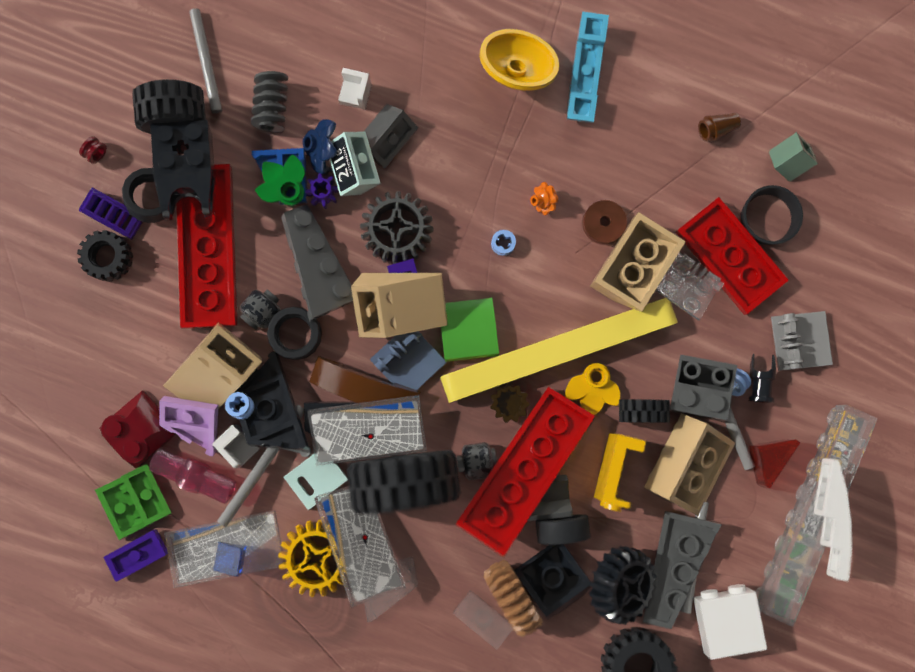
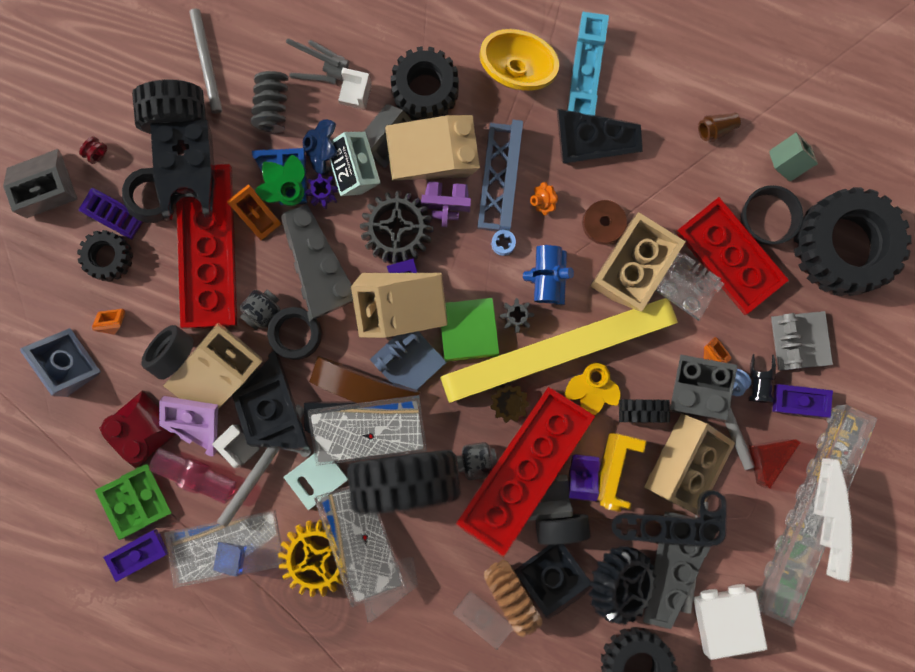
(38, 185): none -> dark grey slope
(61, 363): none -> sand blue slope
(108, 321): none -> orange slope
(167, 352): none -> black tyre
(234, 399): light blue bush -> none
(254, 212): none -> orange slope
(332, 66): none -> dark grey plant
(420, 64): none -> black tyre
(433, 148): none -> tan slope
(458, 201): none -> medium lavender hips
(510, 172): none -> sand blue fence
(522, 310): none -> dark grey gear
(549, 274): none -> blue pin
(584, 477): none -> dark purple bracket
(595, 137): none -> black wing
(668, 523): none -> black beam
(715, 351): none -> orange slope
(802, 400): none -> dark purple plate
(879, 221): none -> black tyre

